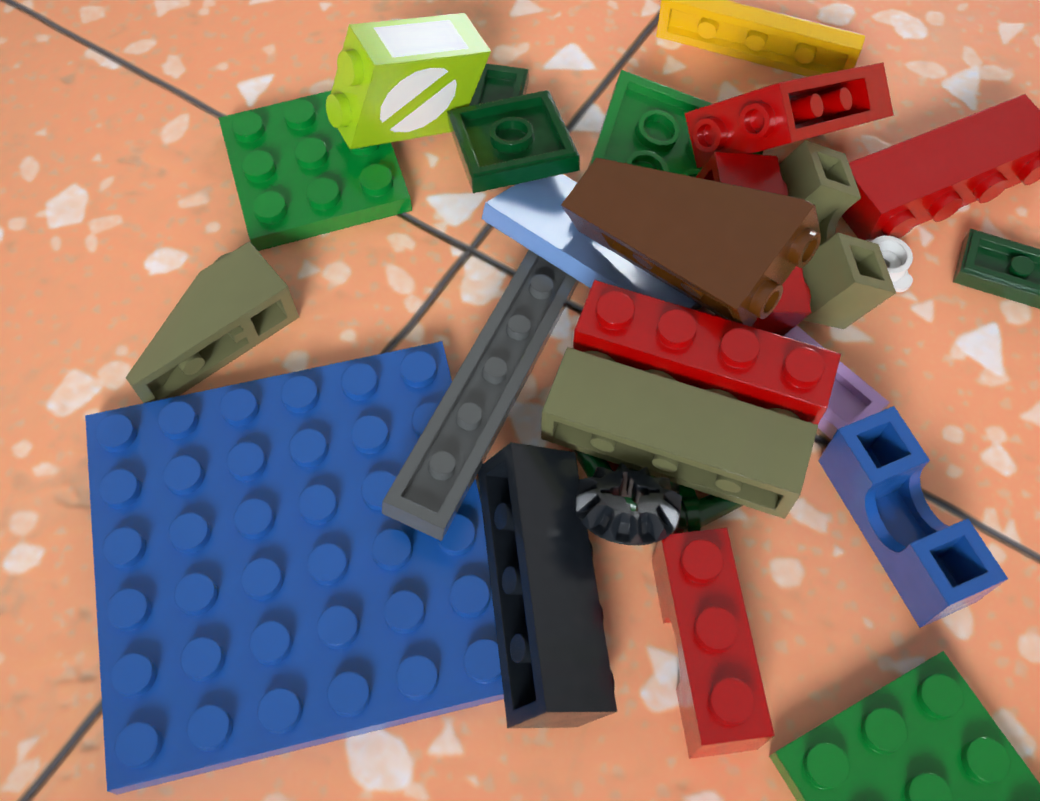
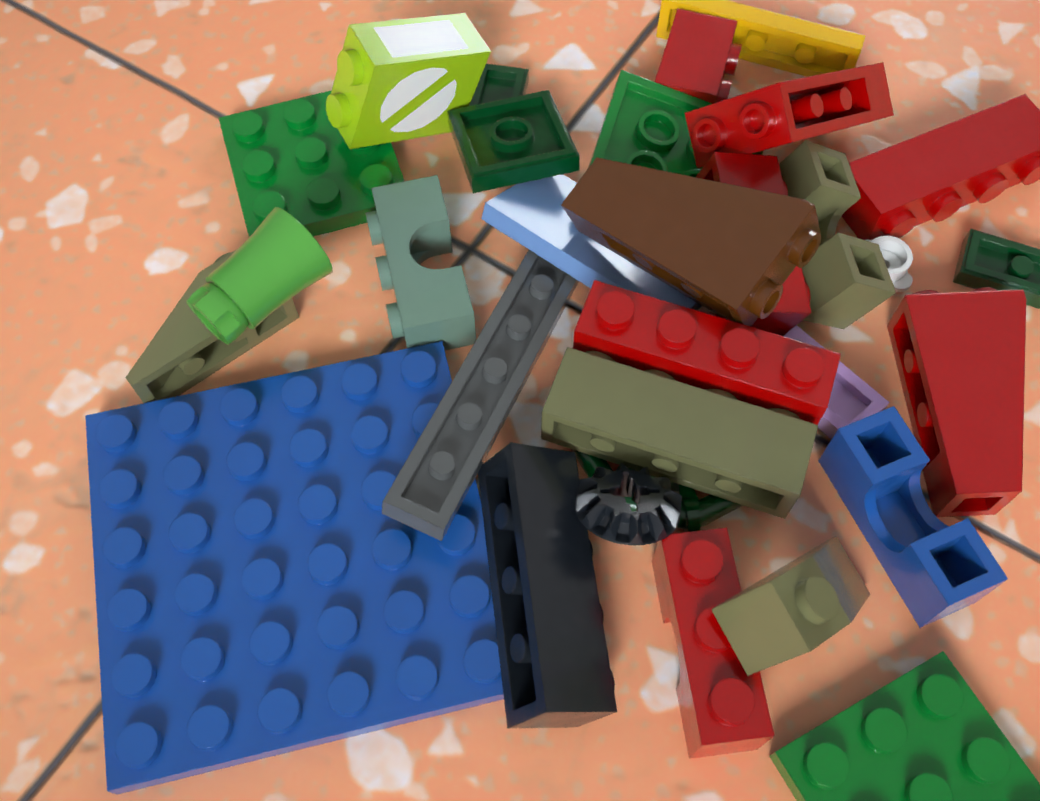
(259, 277): none -> bright green plant
(429, 302): none -> sand green arch
(699, 55): none -> red brick
(793, 608): none -> olive slope
(965, 393): none -> red slope

